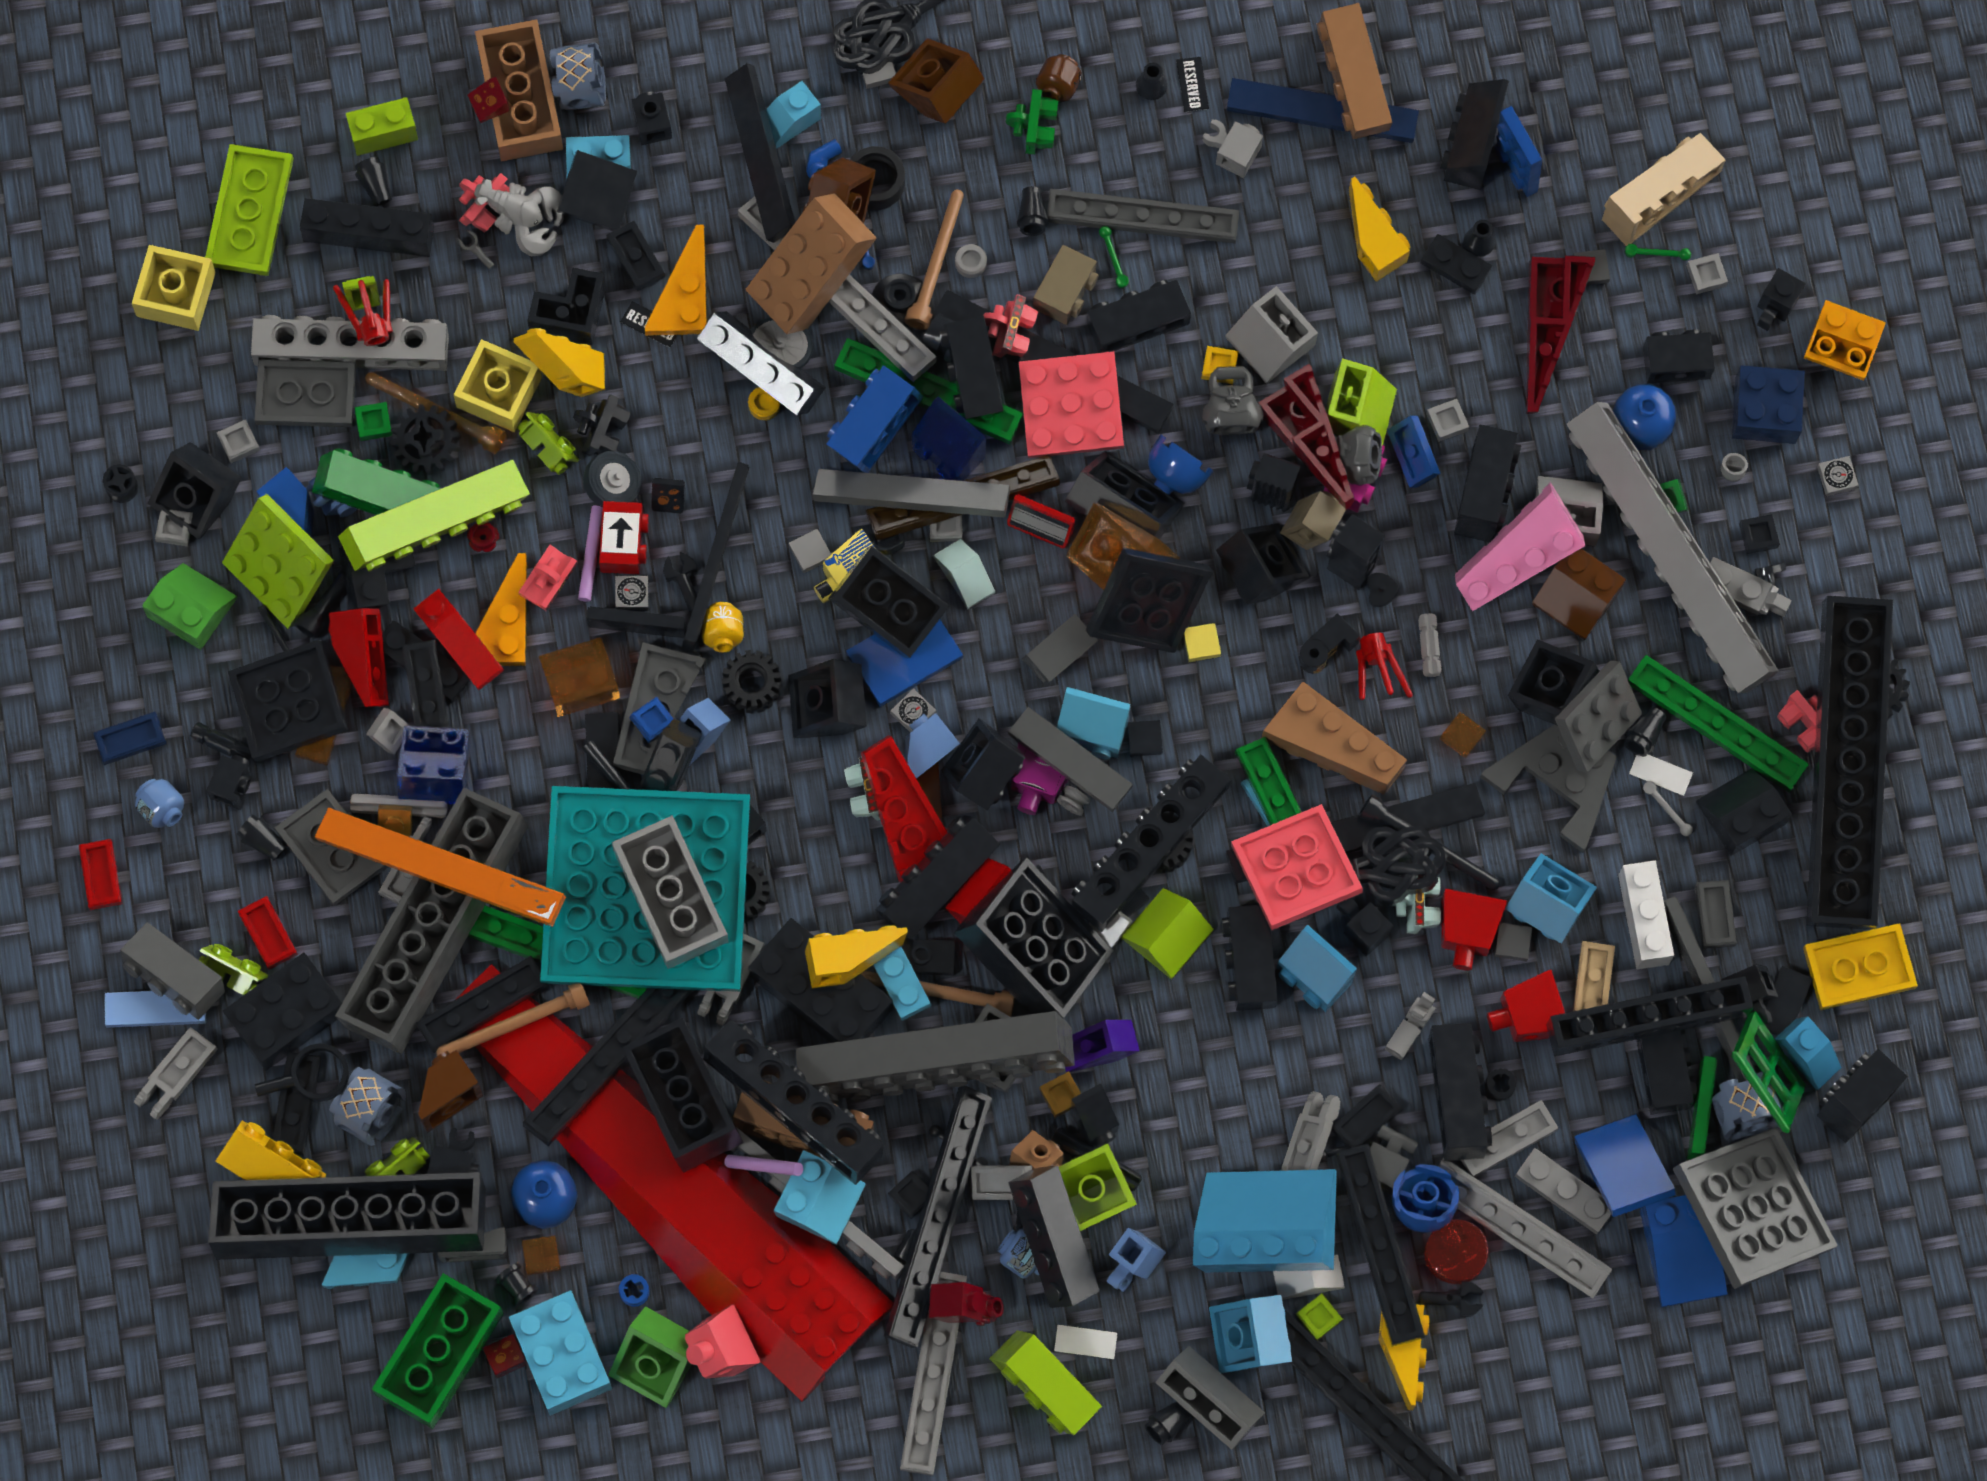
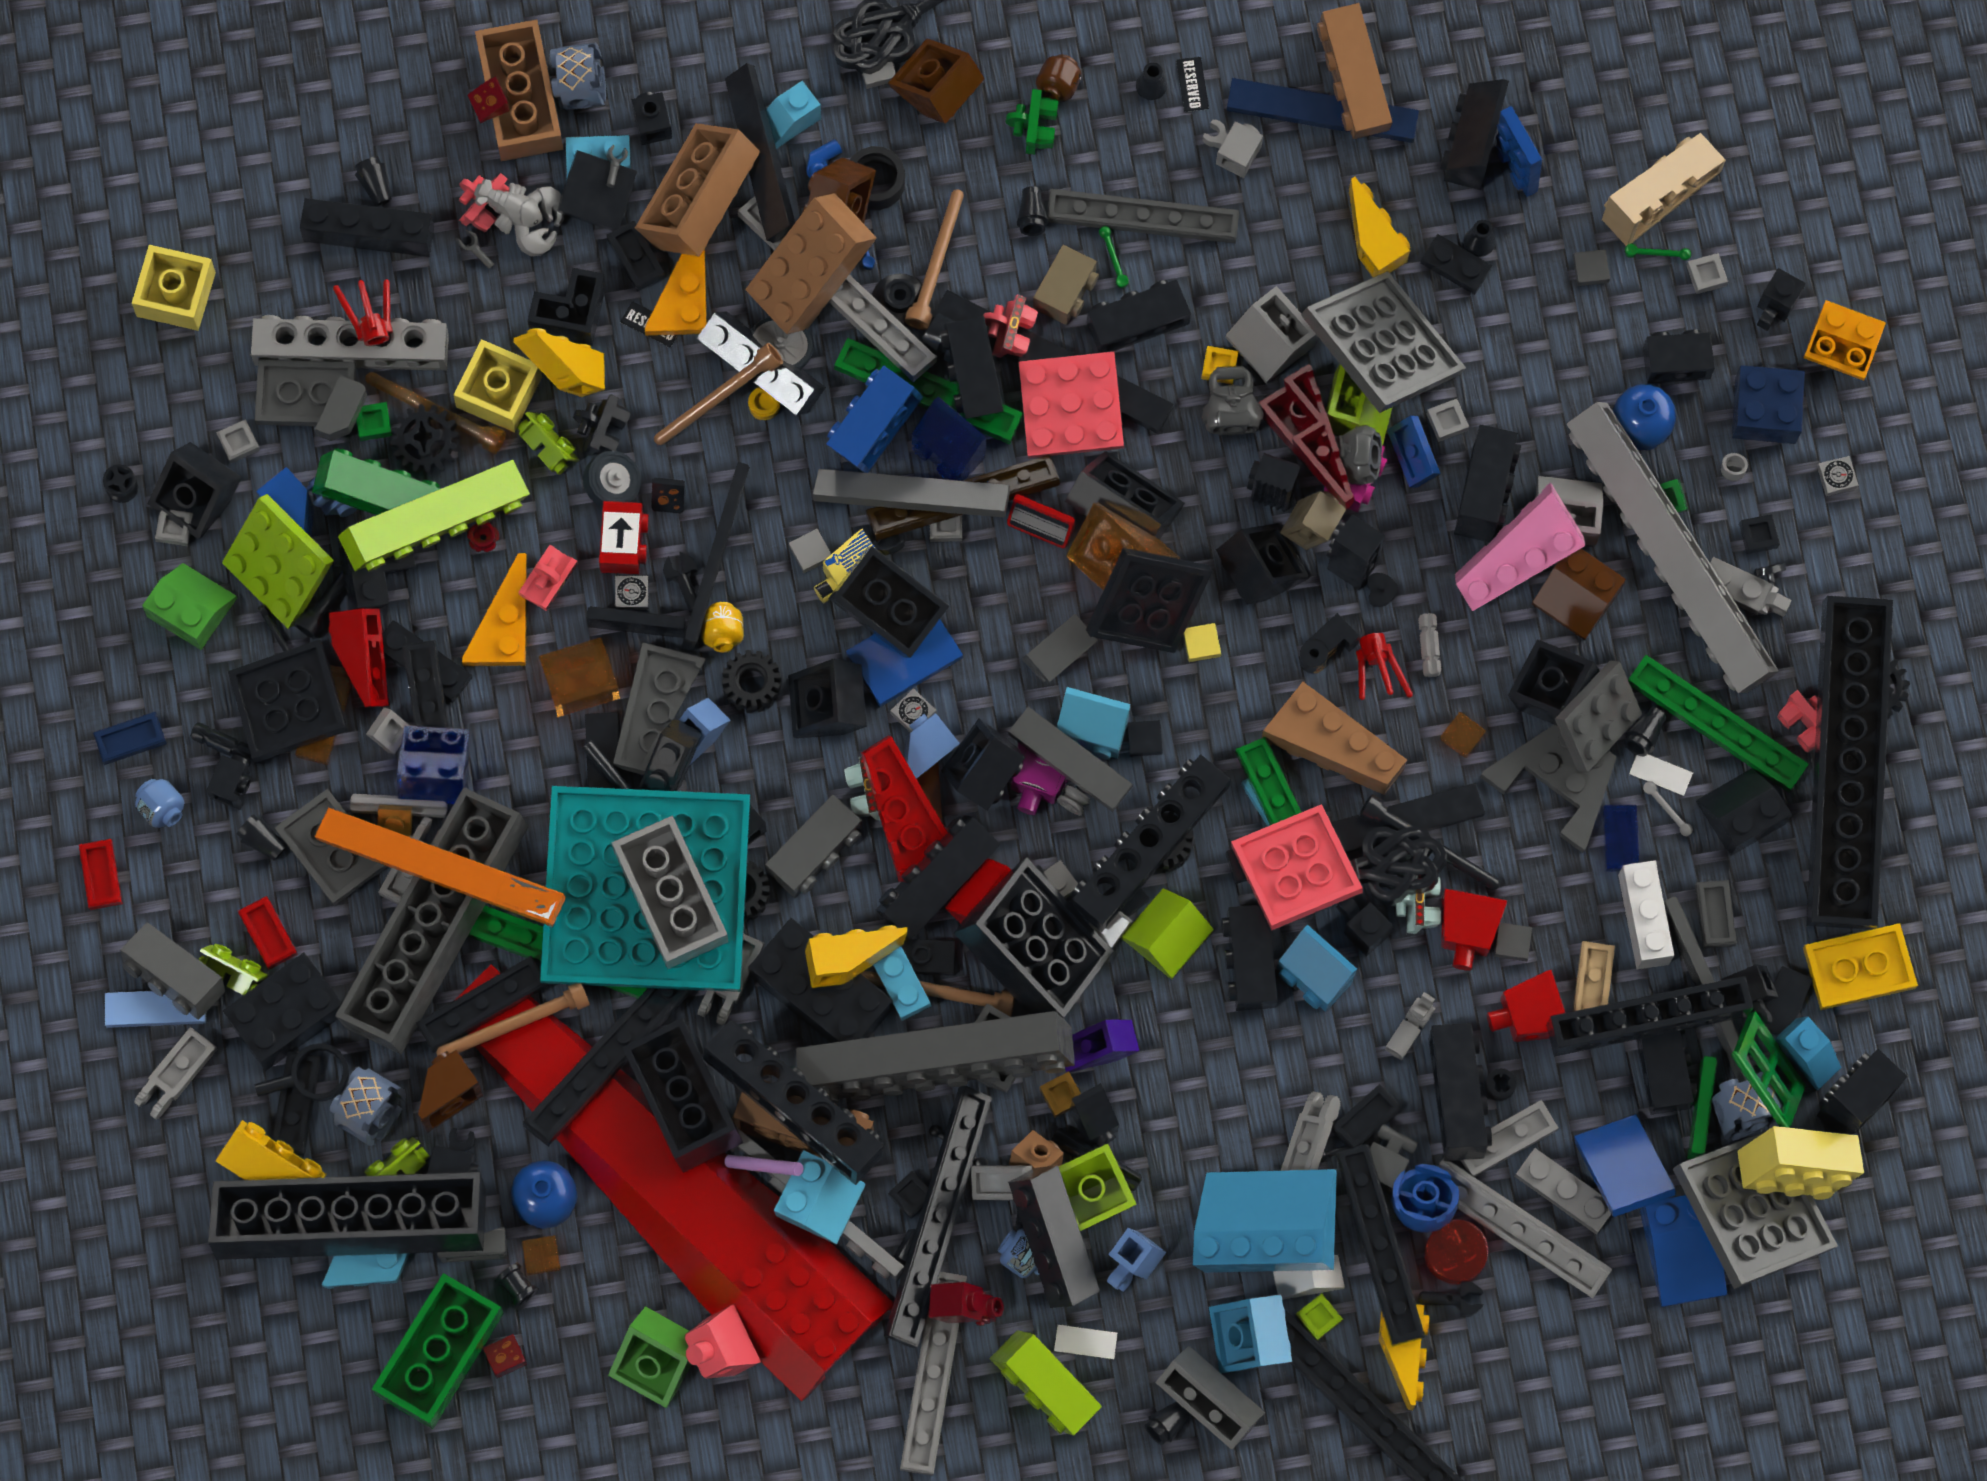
(249, 209): lime plate -> none
(341, 409): none -> dark grey piece
(353, 295): lime slope -> none
(382, 126): lime brick -> none
(458, 639): red slope -> none
(560, 1352): medium azure brick -> none
(591, 554): lavender bar -> none
(614, 165): none -> dark grey hand
(631, 1300): blue bush -> none
(651, 719): blue tile -> none
(697, 189): none -> medium nougat brick
(766, 359): none -> medium nougat piece
(814, 847): none -> dark grey brick
(965, 573): light aqua slope -> none
(970, 261): light grey tile -> none
(1061, 879): none -> light grey plate
(1176, 468): blue cylinder -> none
(1383, 341): none -> dark grey plate
(1550, 898): dark azure slope -> none
(1552, 304): dark red wedge -> none
(1620, 836): none -> clear blue tile
(1800, 1162): none -> light yellow brick

